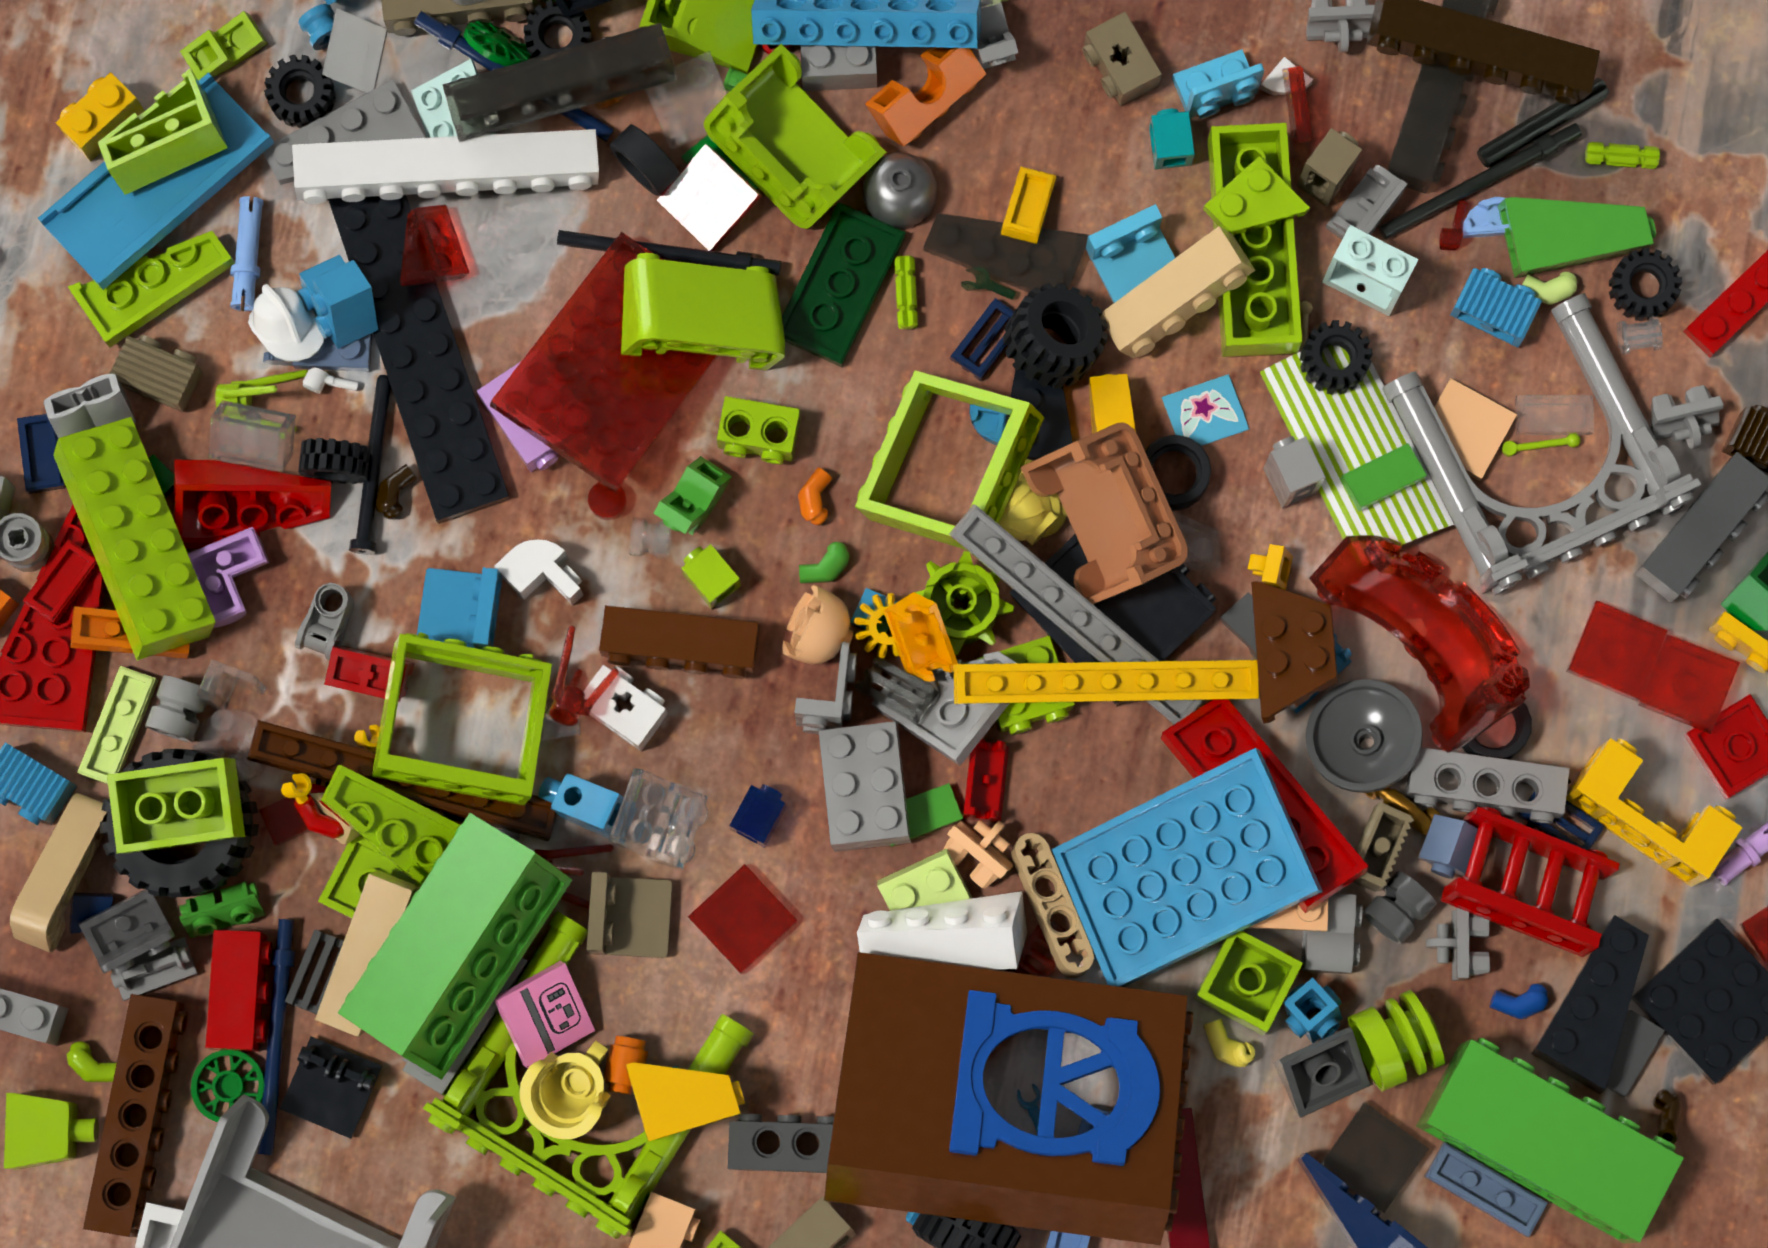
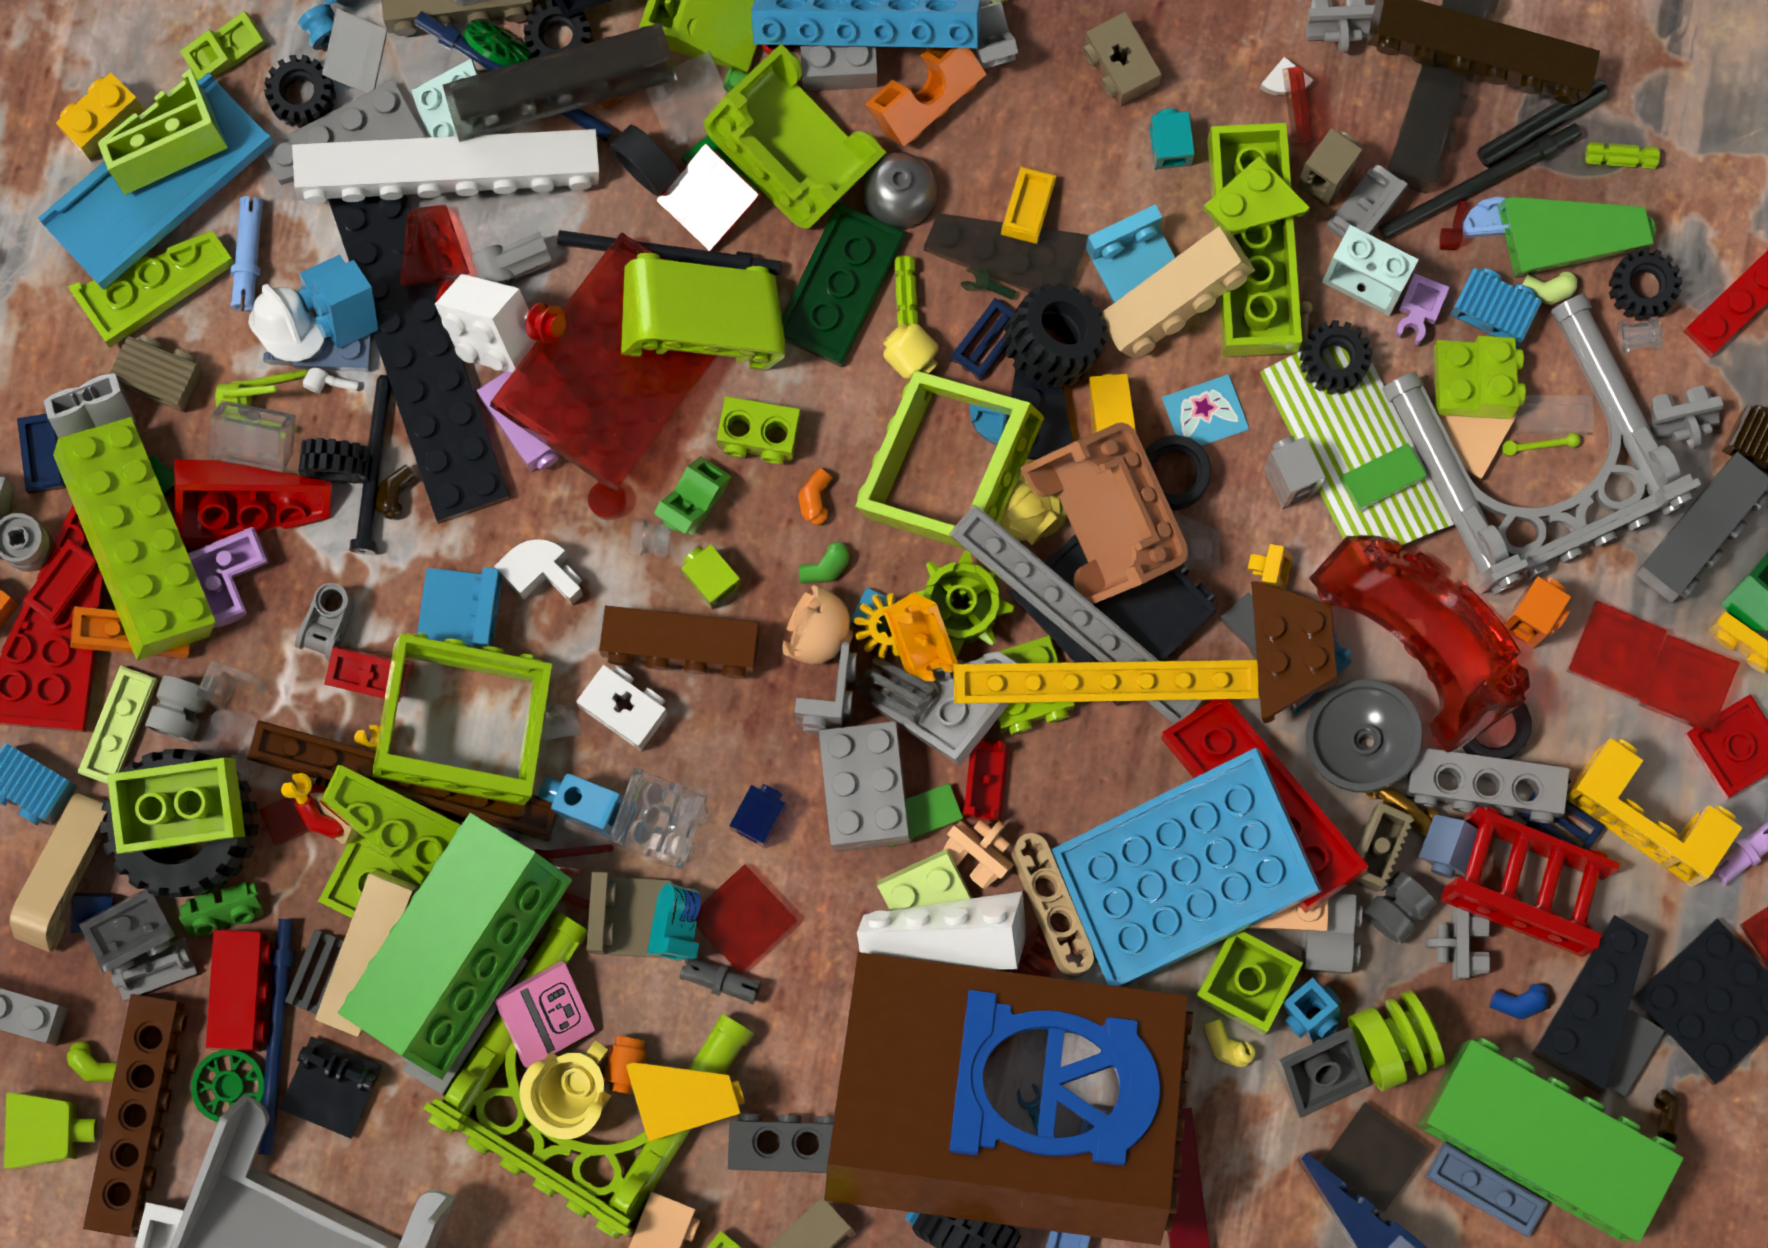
(493, 322): none -> white brick
(512, 261): none -> light grey piece
(569, 700): clear red plant -> none
(675, 923): none -> teal leg
(721, 980): none -> dark grey pin
(910, 350): none -> light yellow head
(1217, 84): medium azure bracket -> none
(1422, 304): none -> lavender plate
(1478, 377): none -> lime plate
(1538, 611): none -> orange brick

